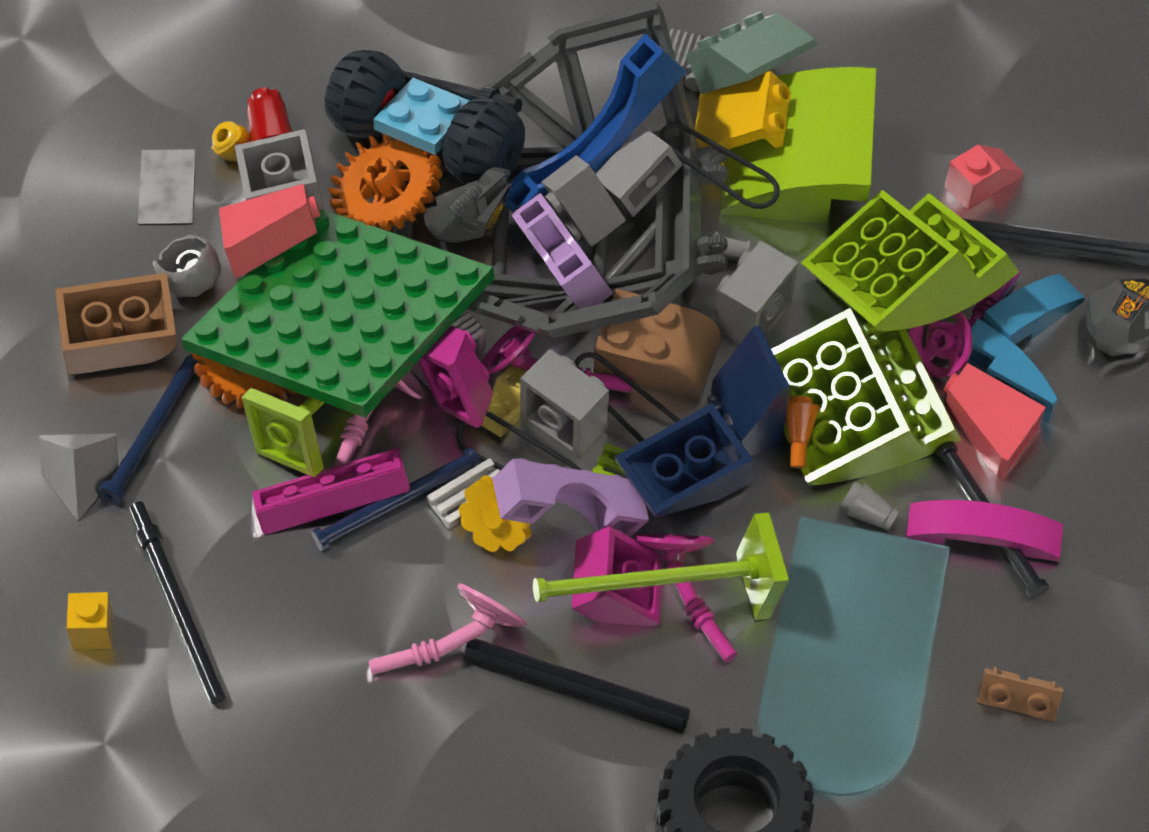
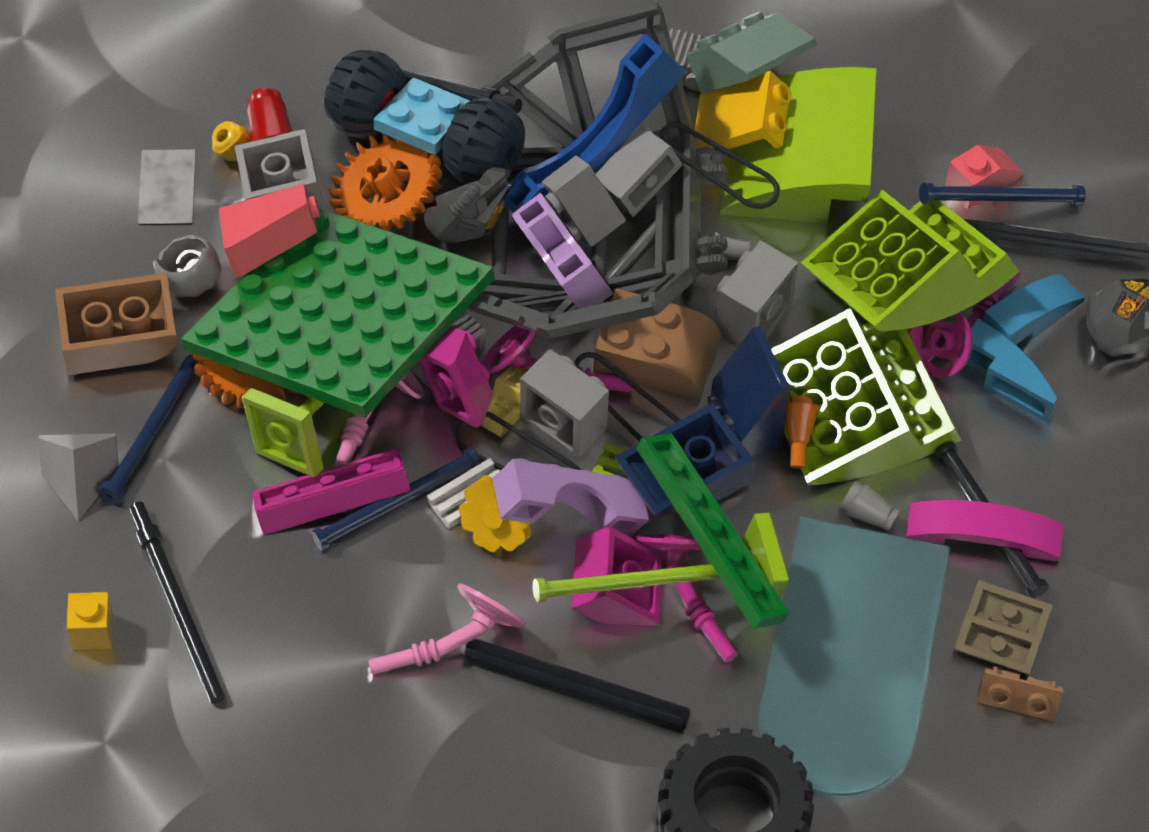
(713, 531): none -> green plate
(928, 193): none -> dark blue bar
(992, 417): coral slope -> none
(1003, 627): none -> dark tan slope

